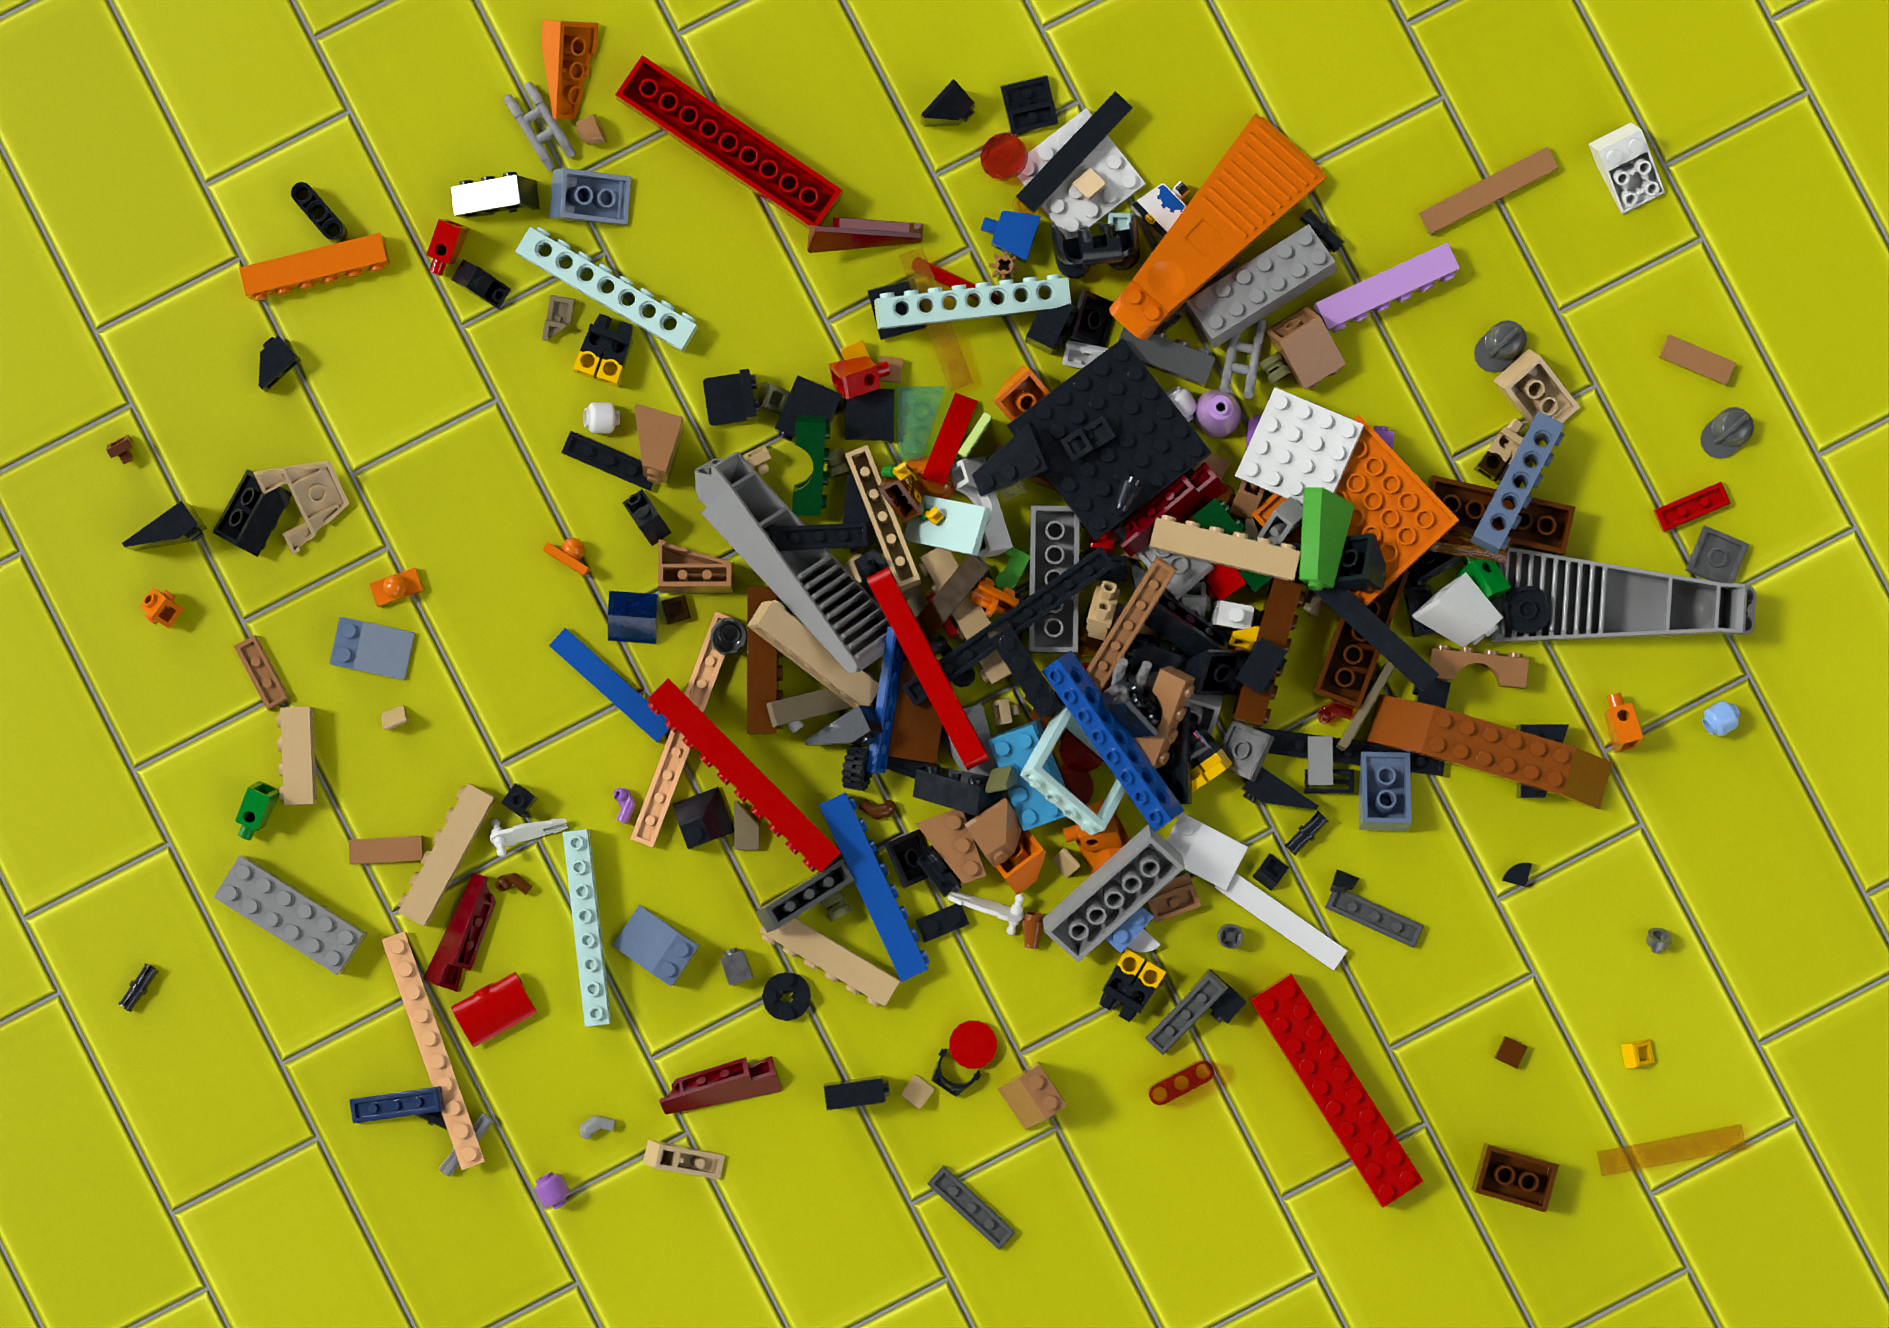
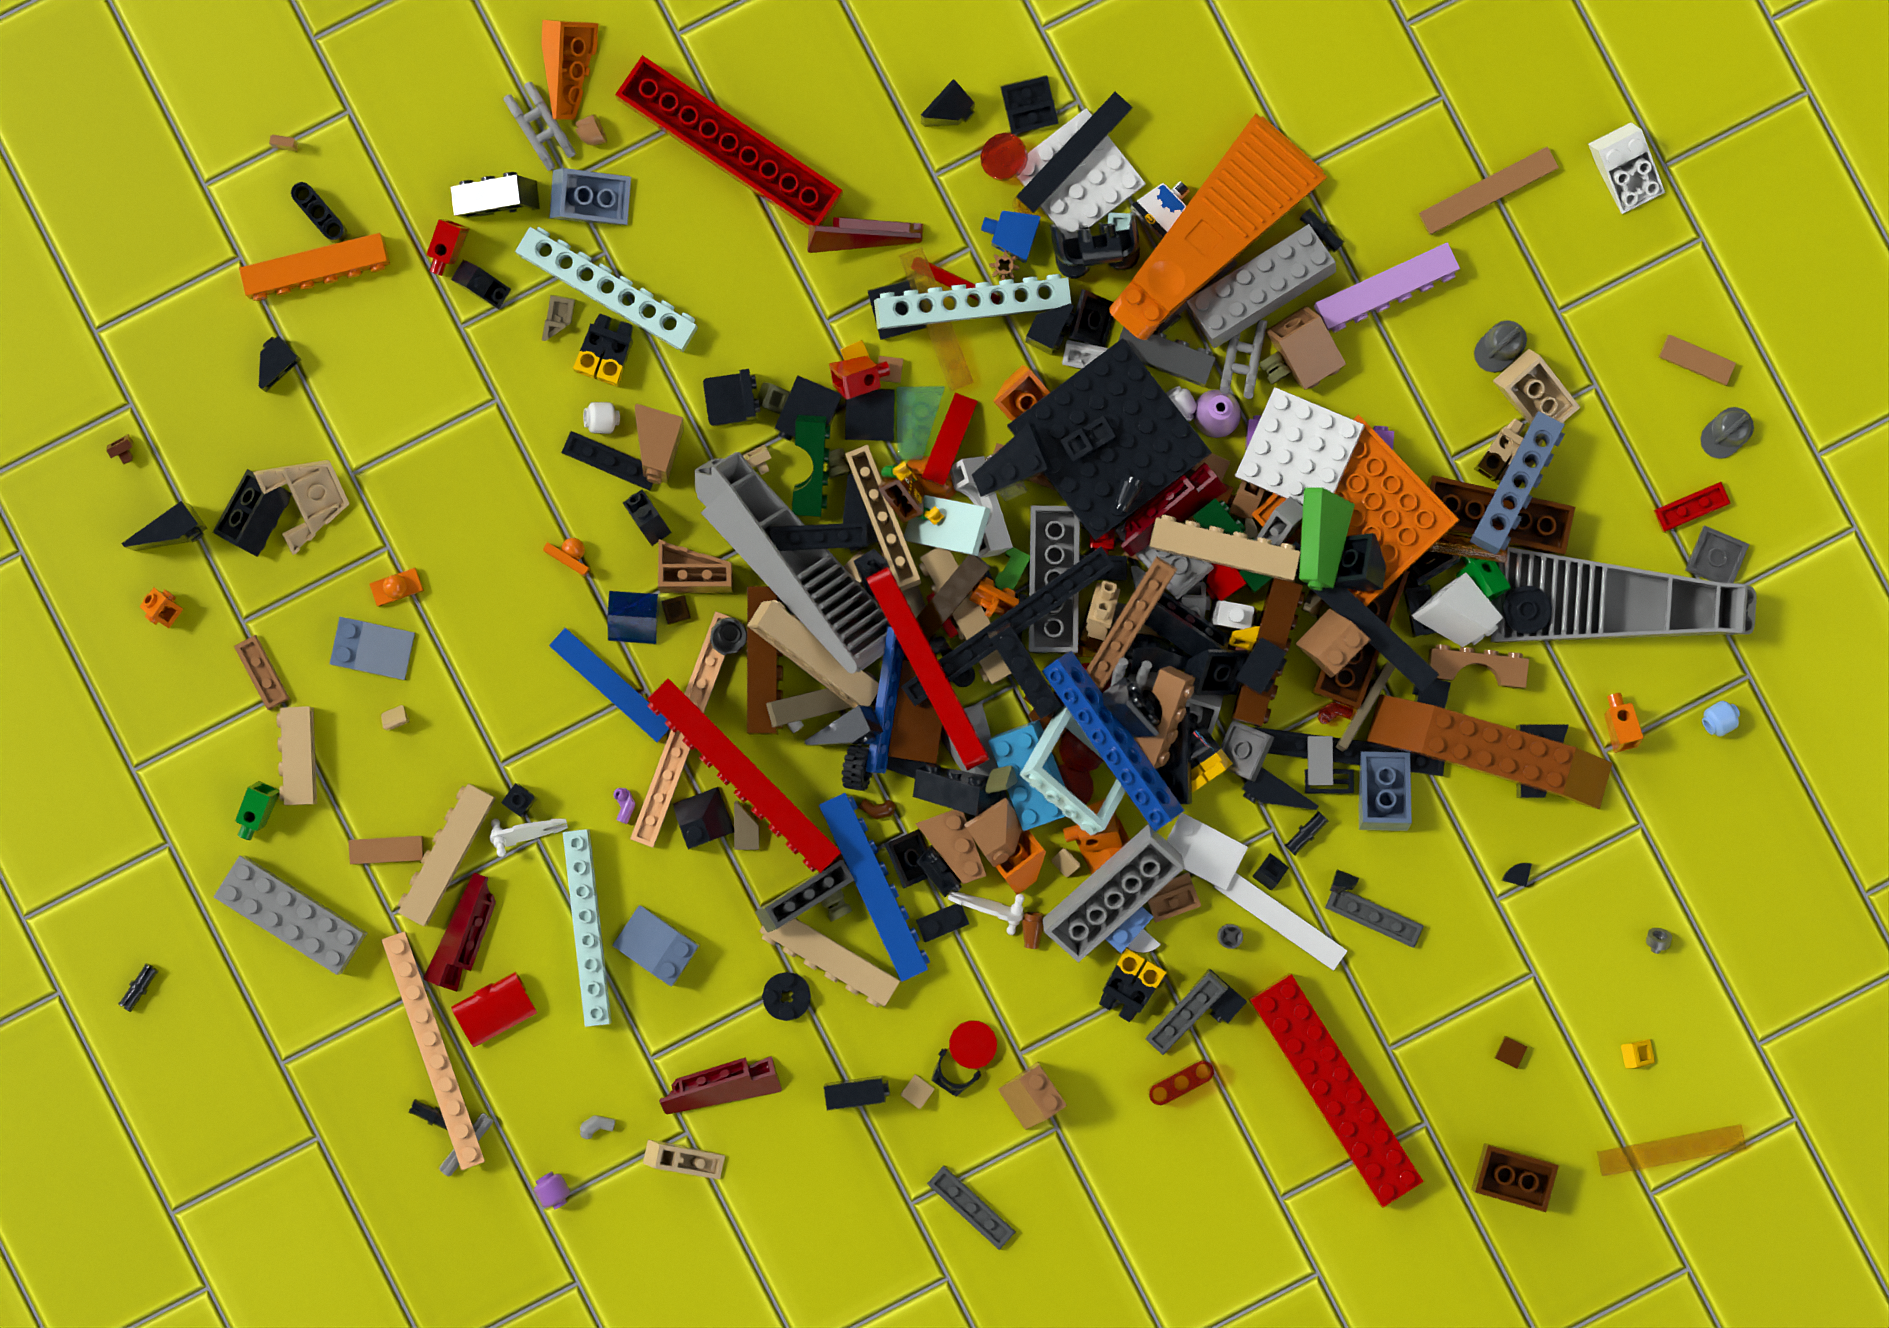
(283, 142): none -> medium nougat tile
(397, 1104): dark blue tile -> none
(511, 881): reddish brown arm -> none
(736, 966): flat silver brick -> none
(975, 436): yellowish green tile -> none
(1003, 711): tan tile -> none
(1089, 184): tan slope -> none
(1332, 642): none -> medium nougat slope

